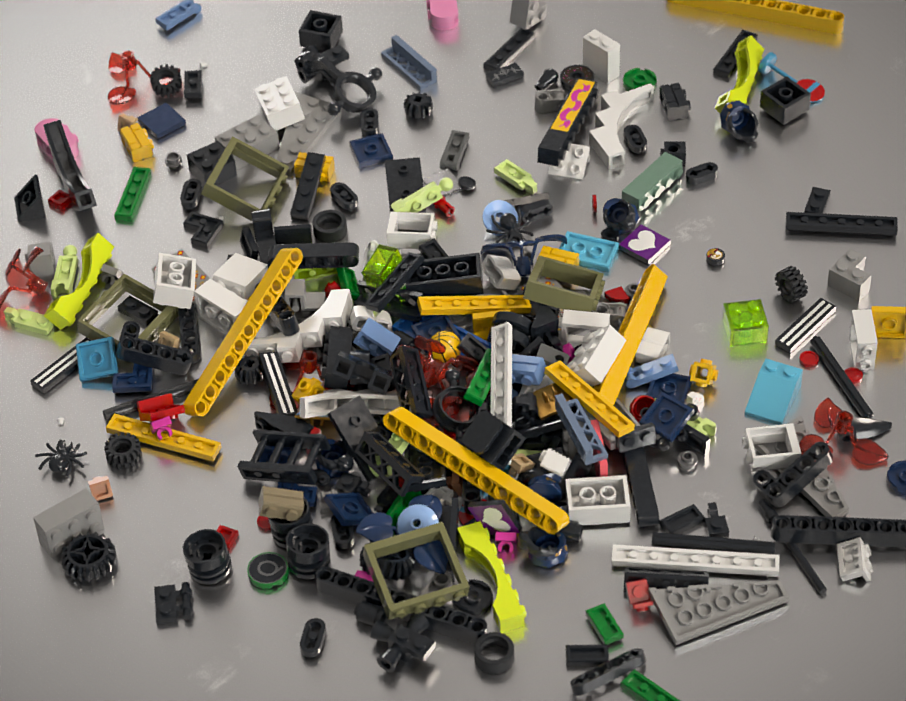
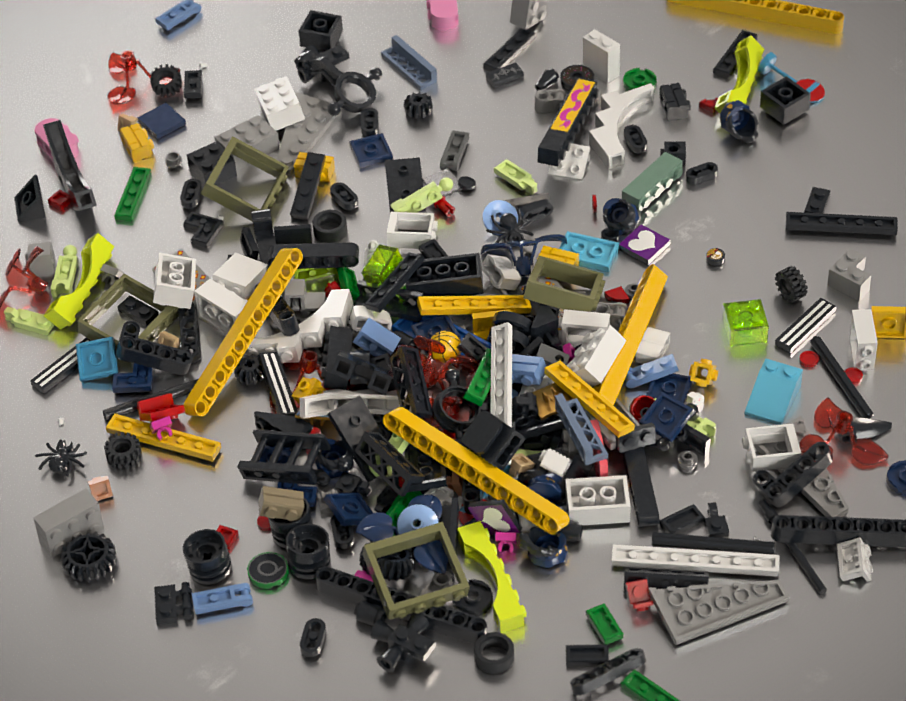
(222, 598): none -> medium blue plate
(708, 105): none -> red tile

